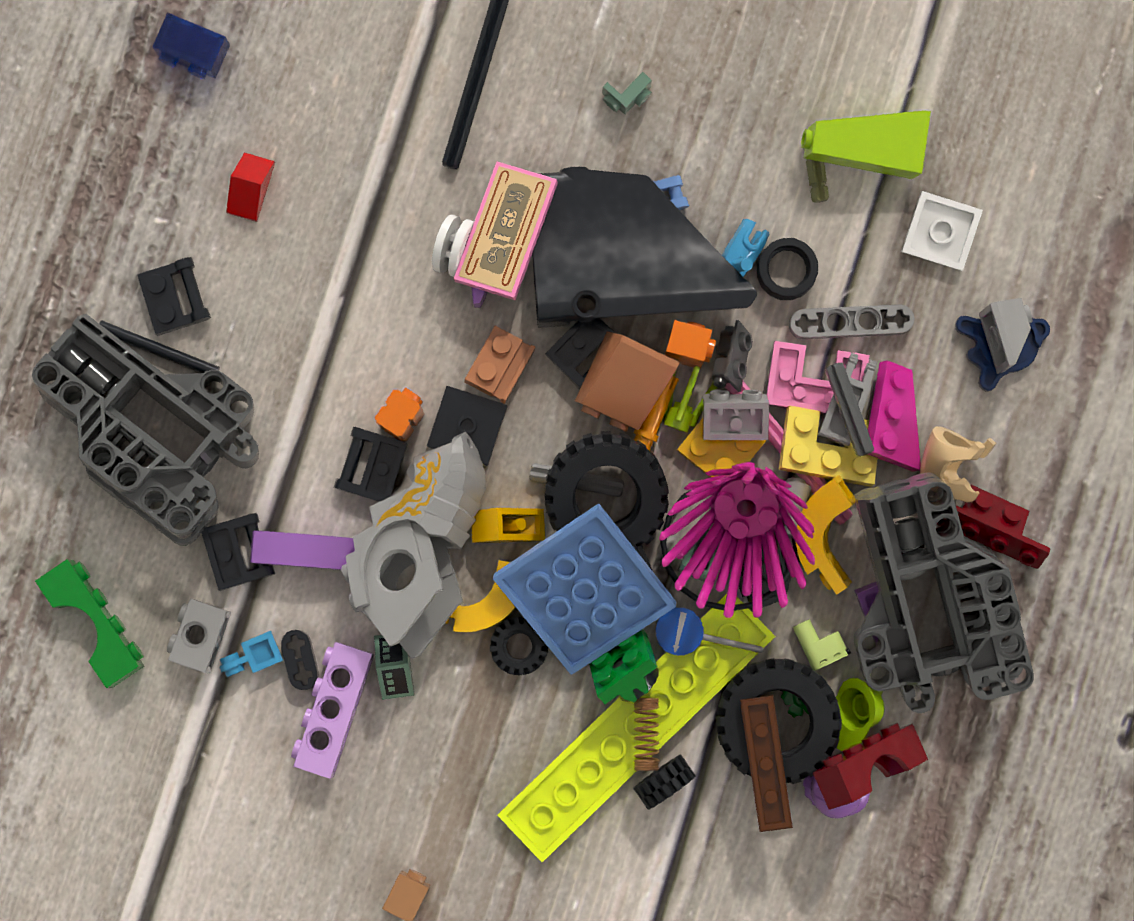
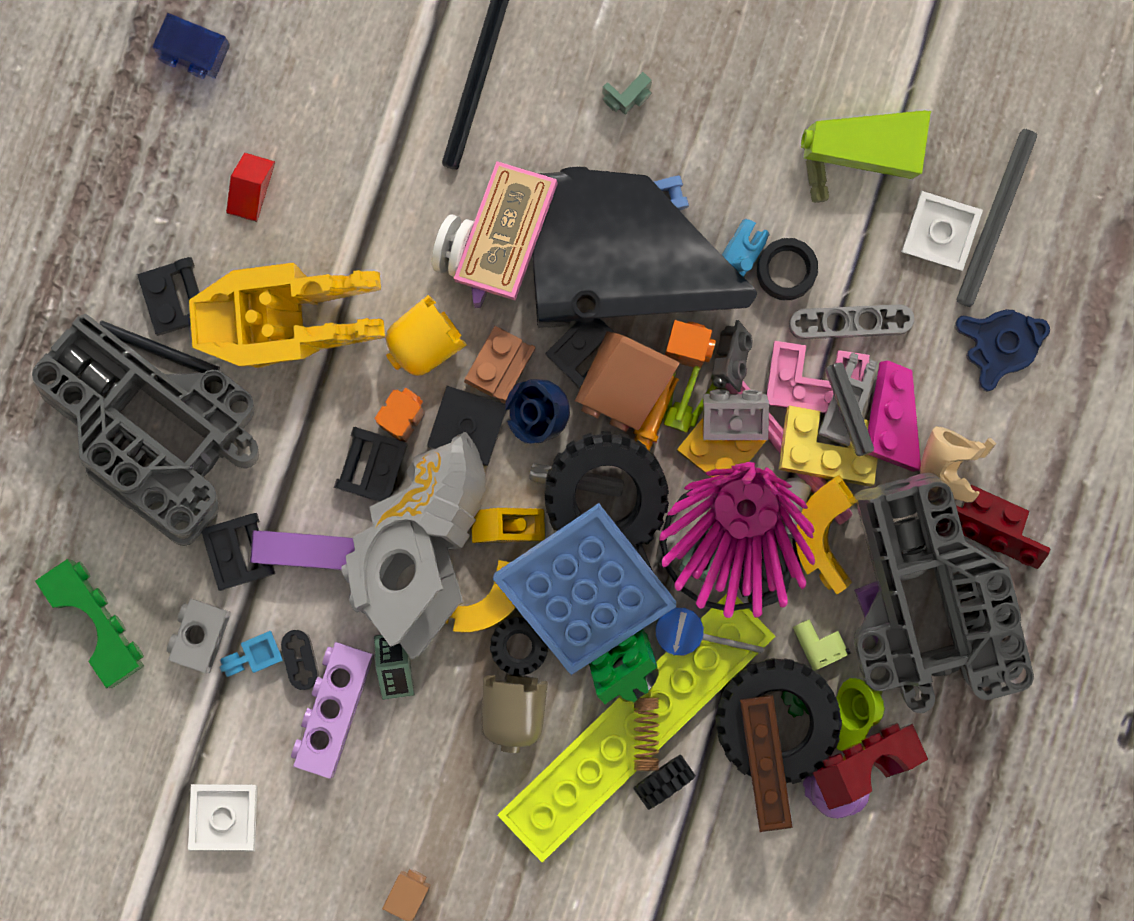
(222, 817): none -> white plate
(258, 319): none -> yellow connector
(422, 339): none -> yellow cylinder
(513, 711): none -> dark tan cylinder
(537, 410): none -> dark blue cylinder
(996, 217): none -> dark grey axle
(1006, 330): light grey slope -> none

